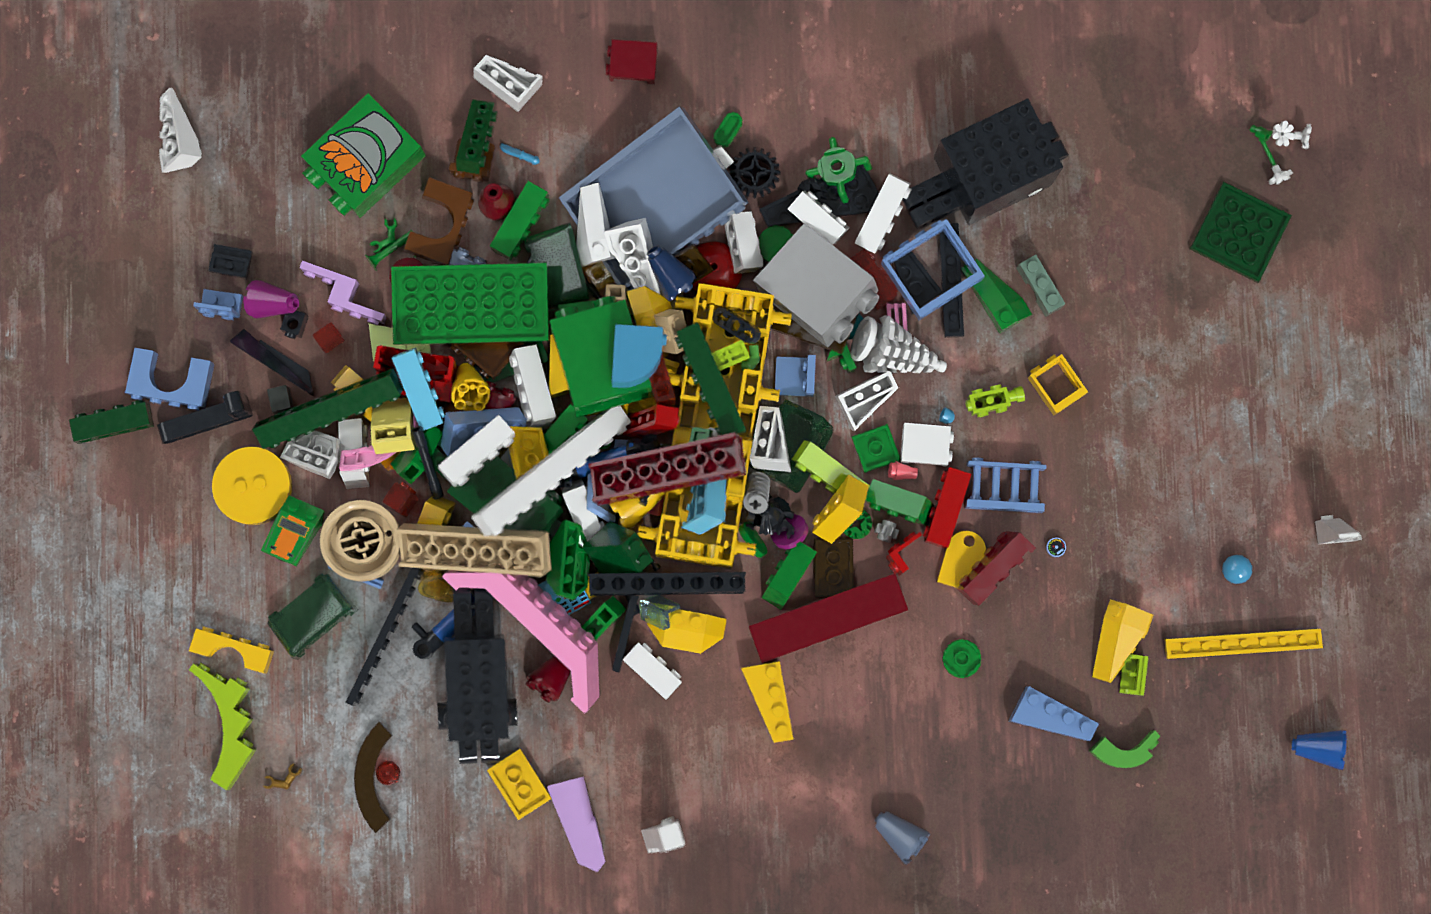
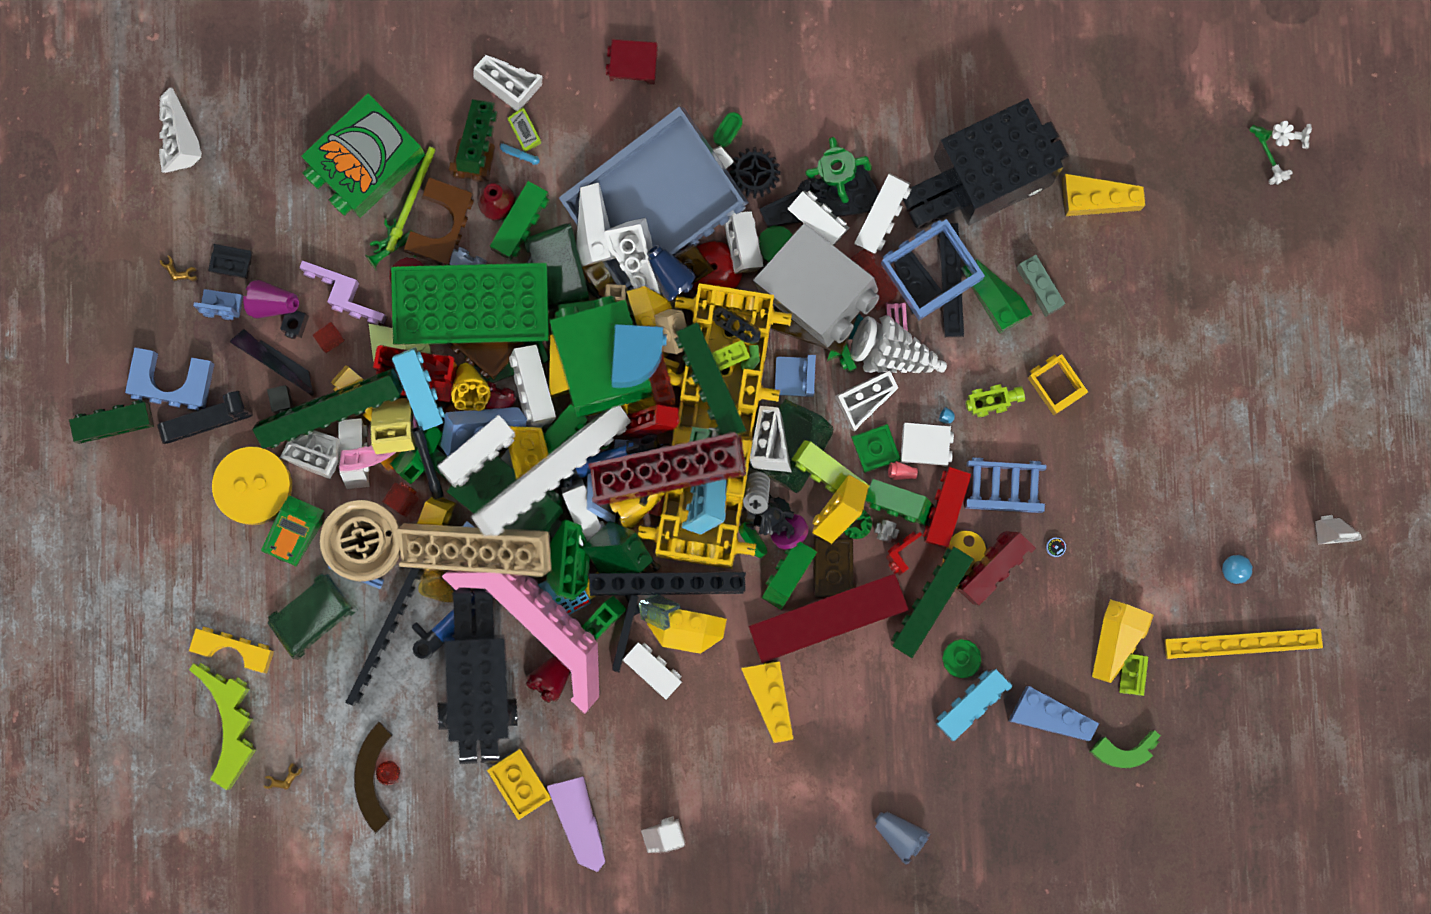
(178, 275): none -> pearl gold arm
(396, 232): none -> lime bar
(524, 130): none -> slope
(932, 602): none -> dark green brick
(973, 704): none -> medium azure wedge
(1099, 196): none -> yellow wedge
(1240, 232): dark green tile -> none
(1322, 747): blue cone -> none

